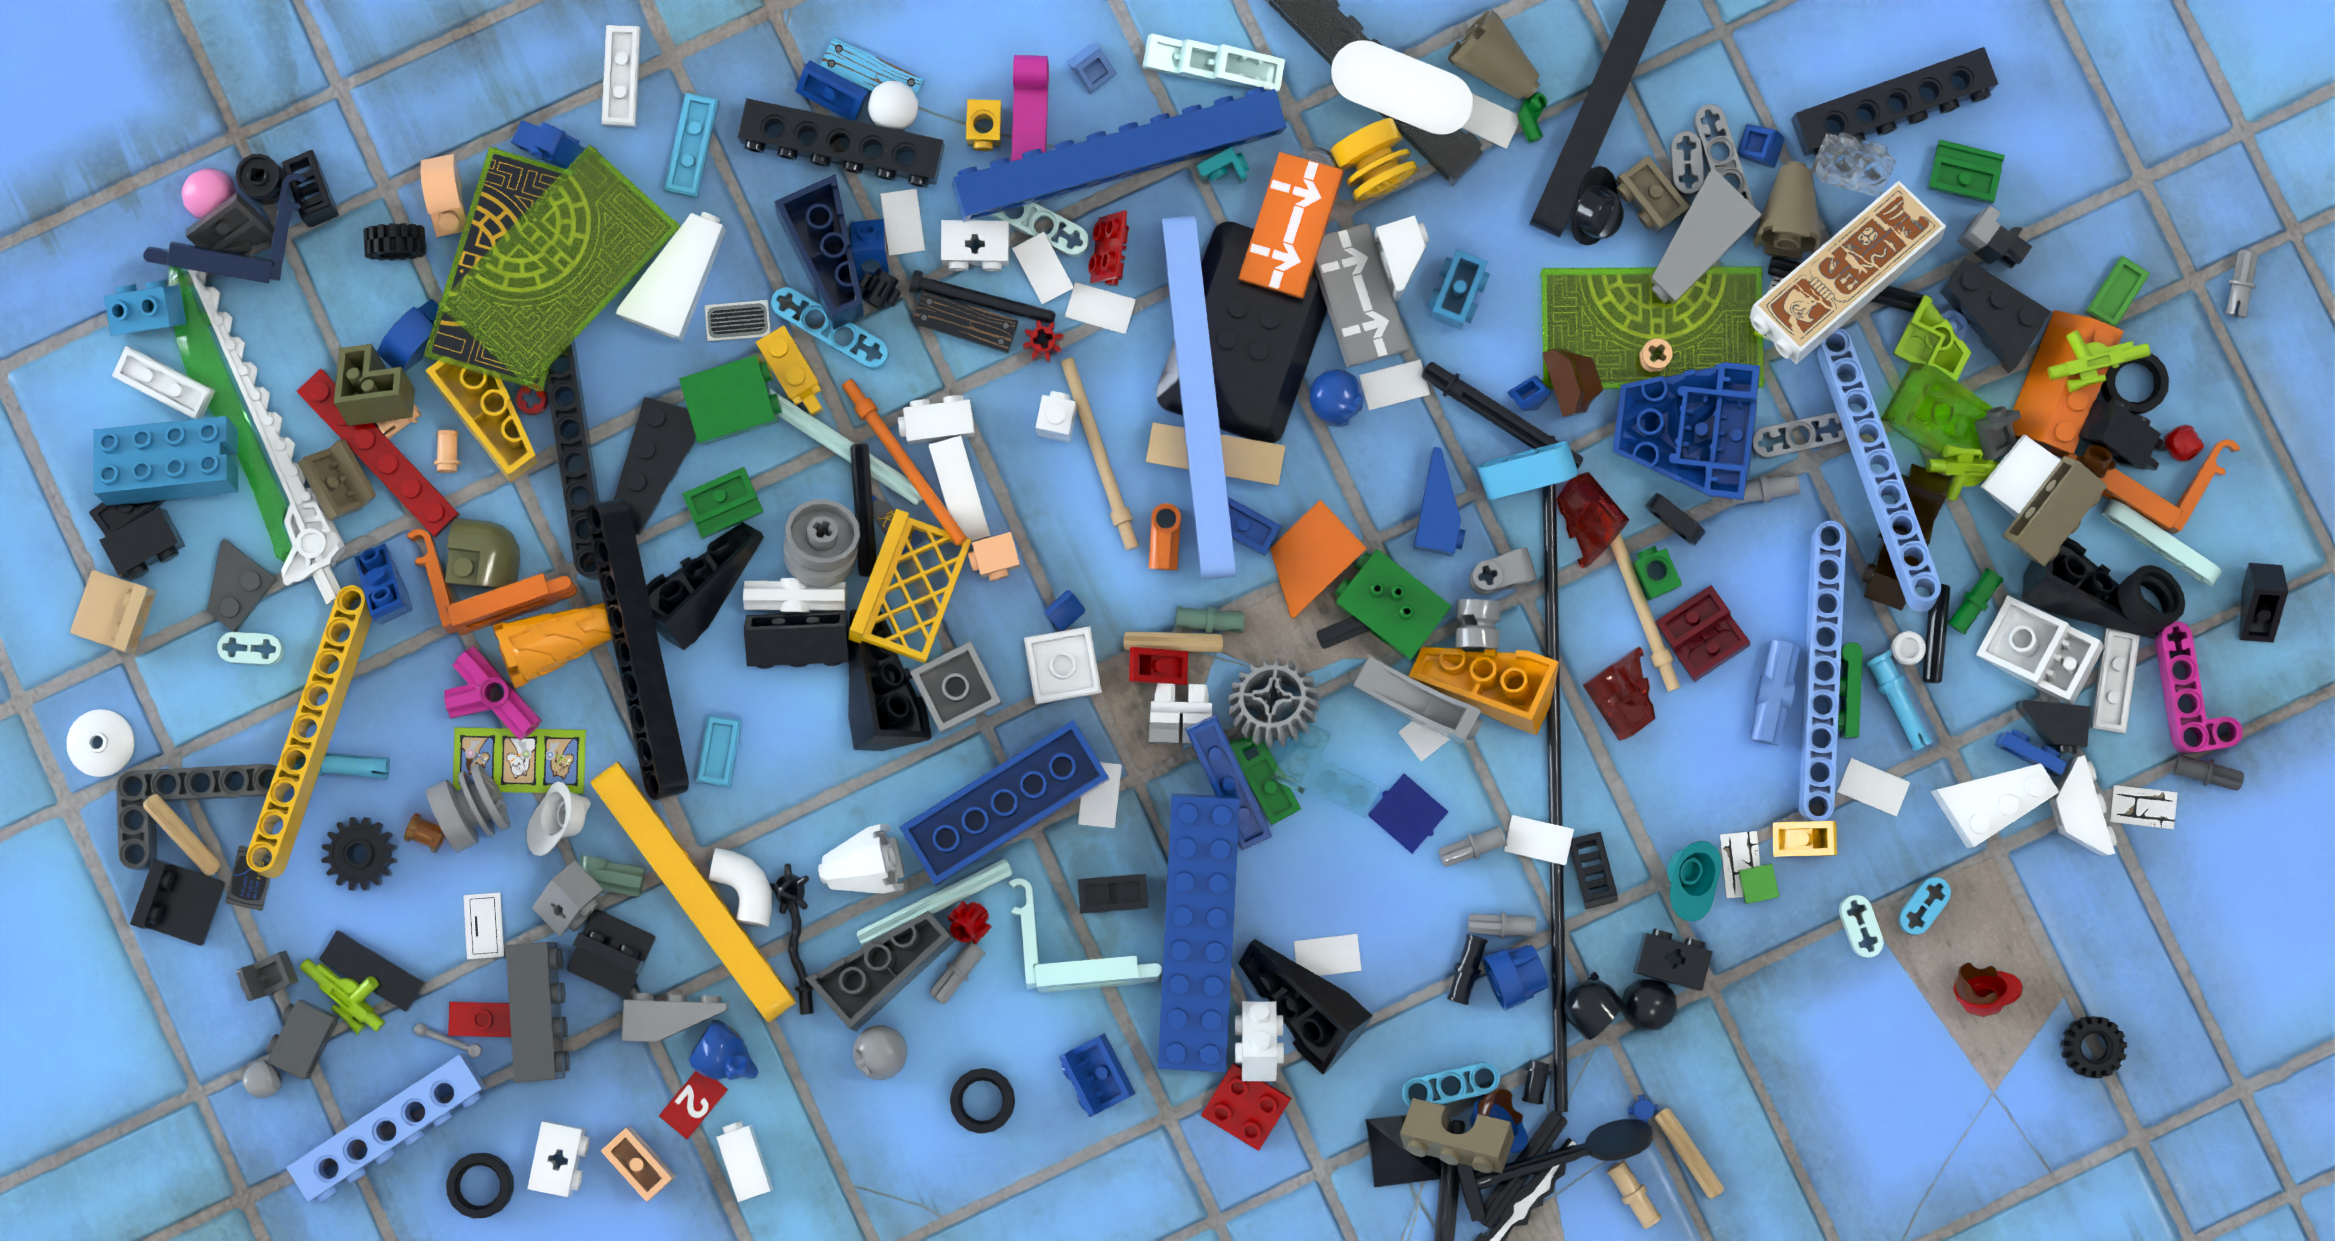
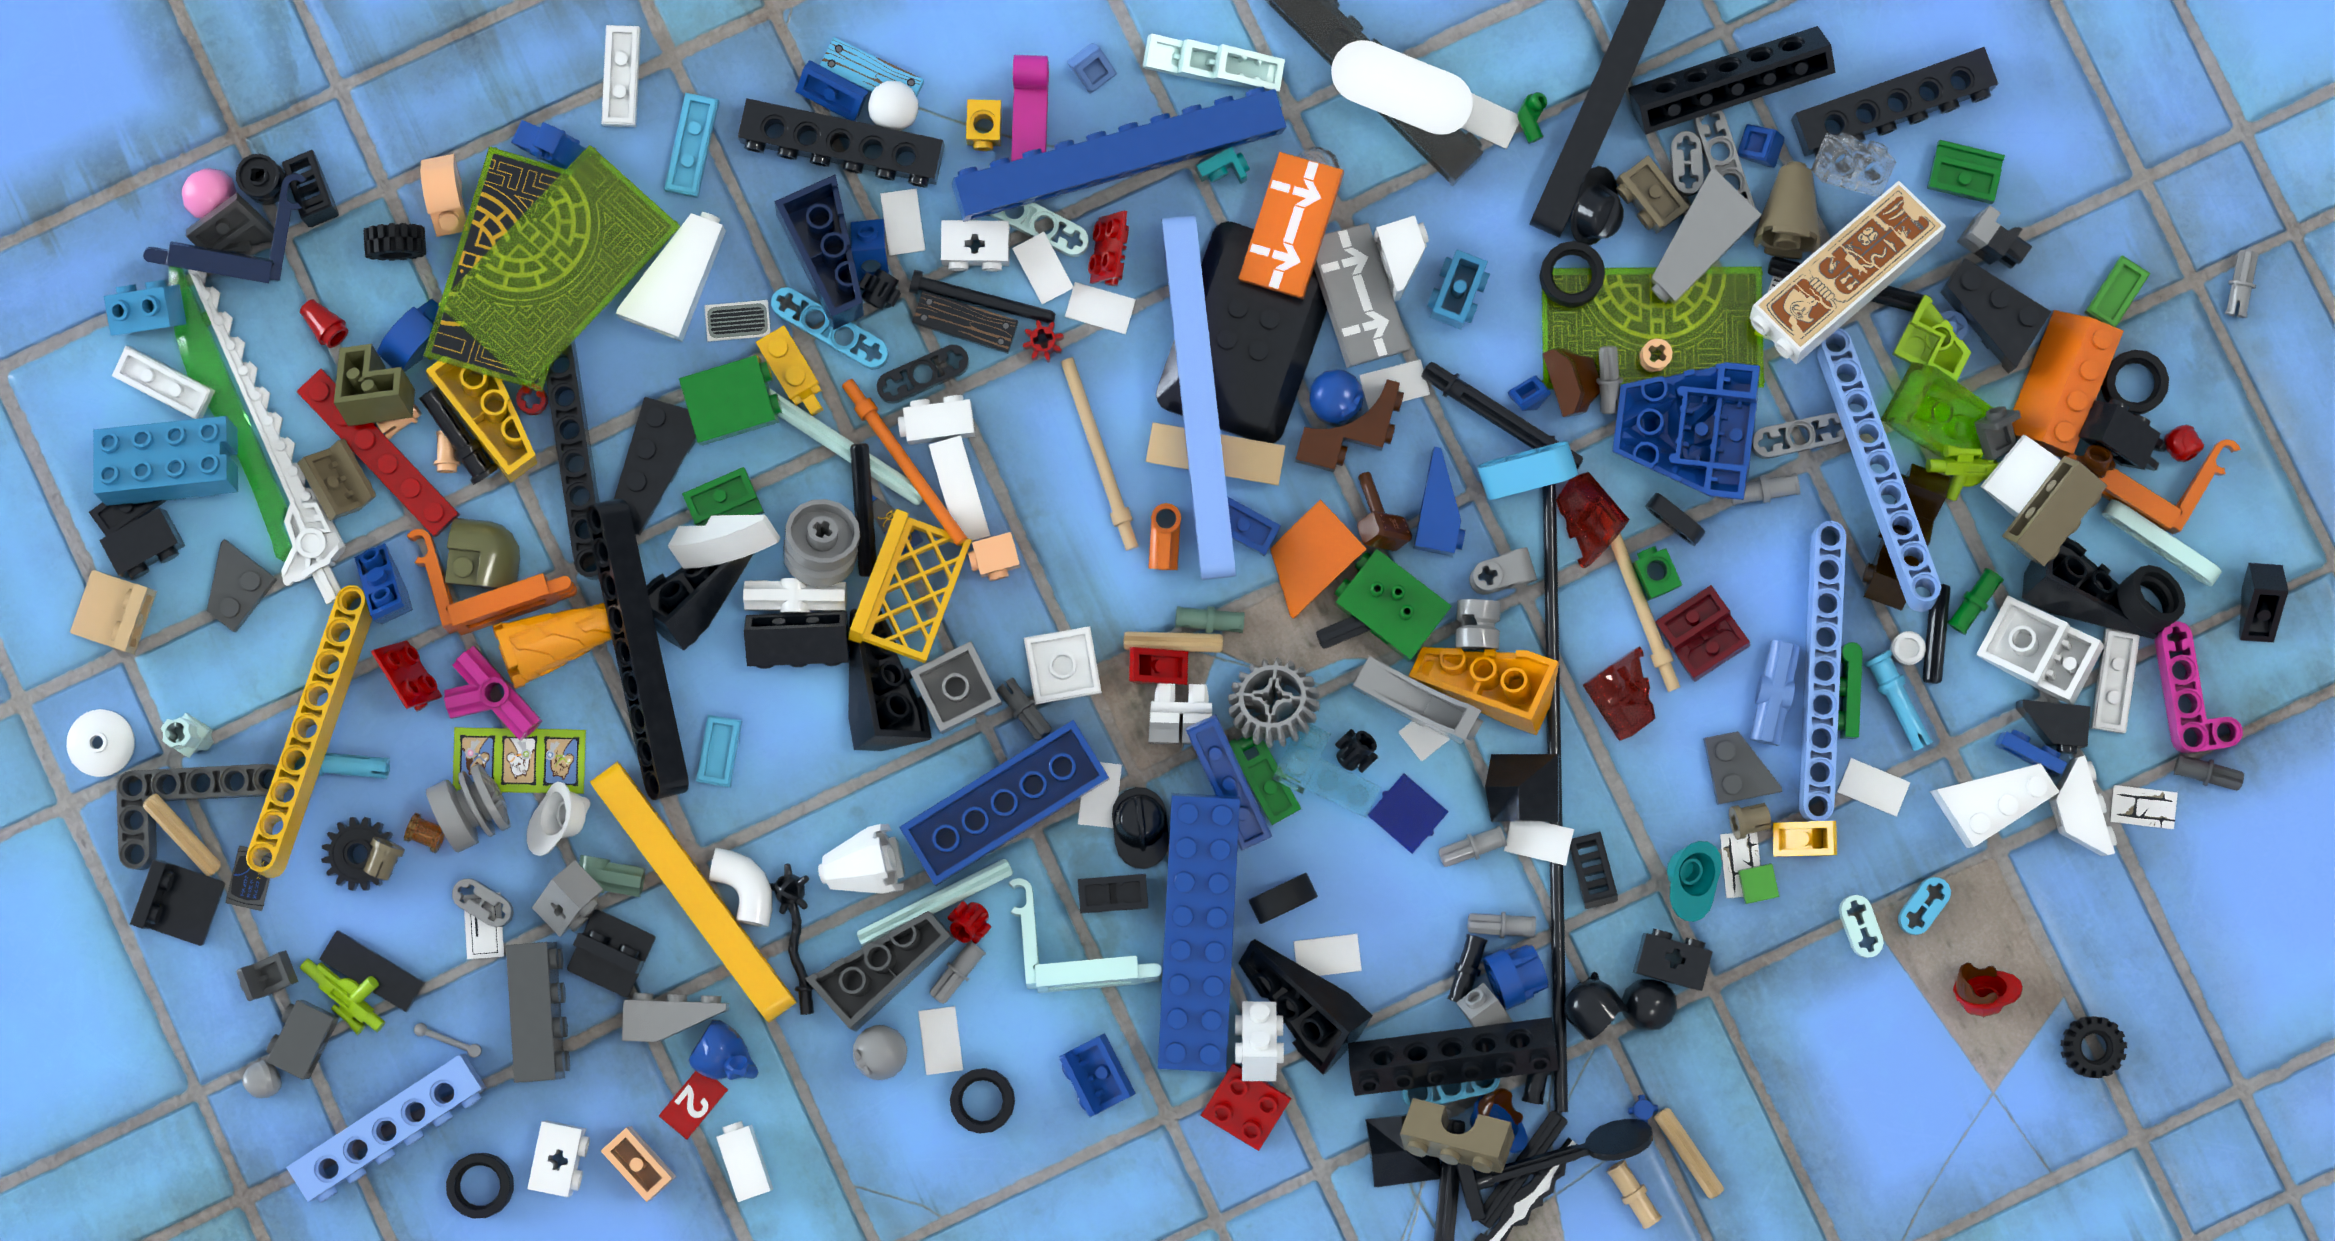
(187, 735): none -> light aqua piece
(249, 656): light aqua beam -> none
(325, 325): none -> red cone
(382, 858): none -> dark tan bush
(407, 674): none -> red hinge
(466, 449): none -> black pin
(478, 909): none -> light grey beam
(479, 1019): red plate -> none
(722, 540): none -> white slope
(940, 1040): none -> white sticker
(949, 371): none -> black beam
(1024, 710): none -> dark grey axle
(1056, 417): white brick -> none
(1064, 610): blue slope -> none
(1140, 827): none -> black piece
(1283, 898): none -> black tyre
(1324, 446): none -> reddish brown arch
(1356, 750): none -> black gear
(1372, 156): yellow wheel -> none
(1378, 527): none -> reddish brown piece
(1452, 1056): none -> black brick
(1483, 1007): none -> light grey brick
(1495, 57): dark tan cone -> none
(1523, 787): none -> black slope
(1578, 249): none -> black tyre
(1609, 379): none -> light grey axle
(1731, 80): none -> black brick
(1737, 769): none -> dark grey wing
(1749, 820): none -> dark tan bush
(2094, 357): lime piece -> none

